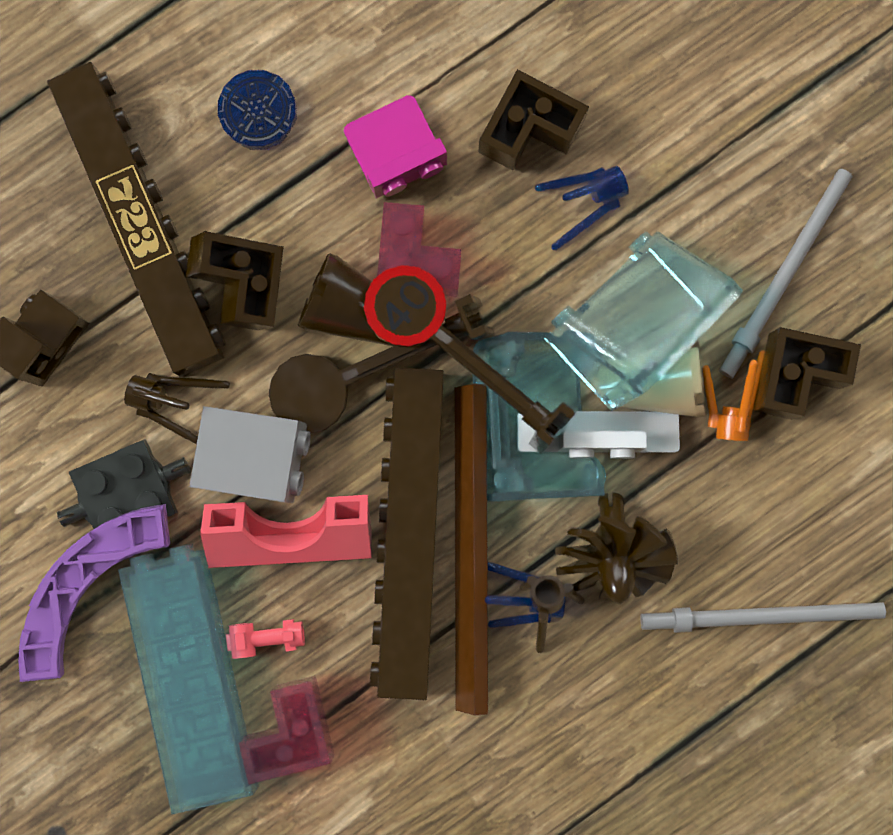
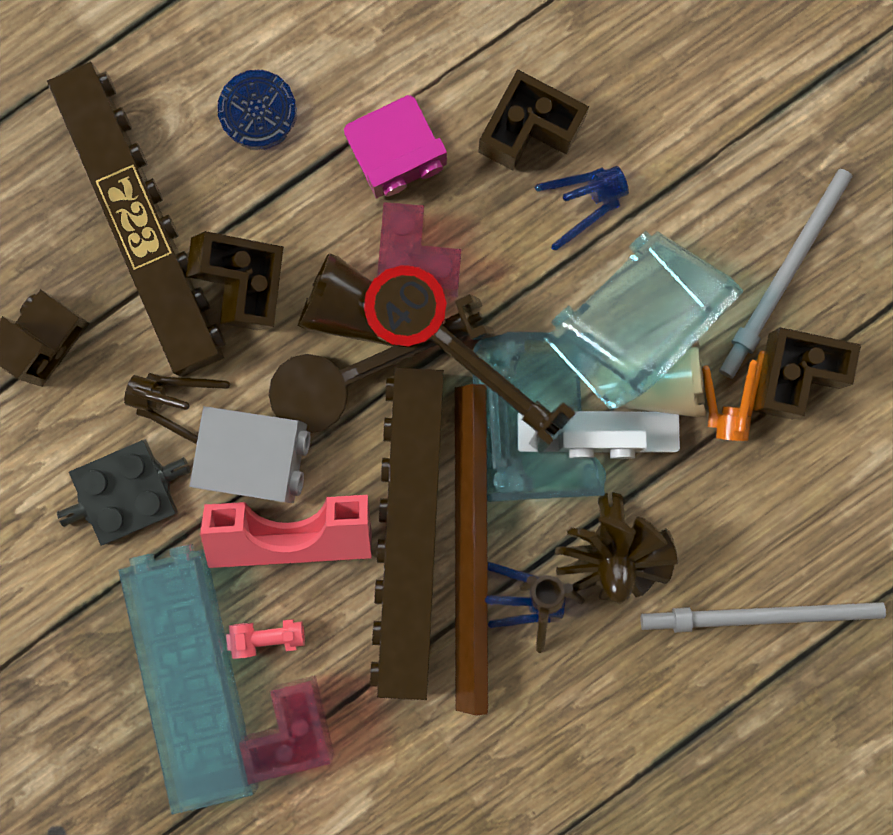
(70, 577): medium lavender tile -> none

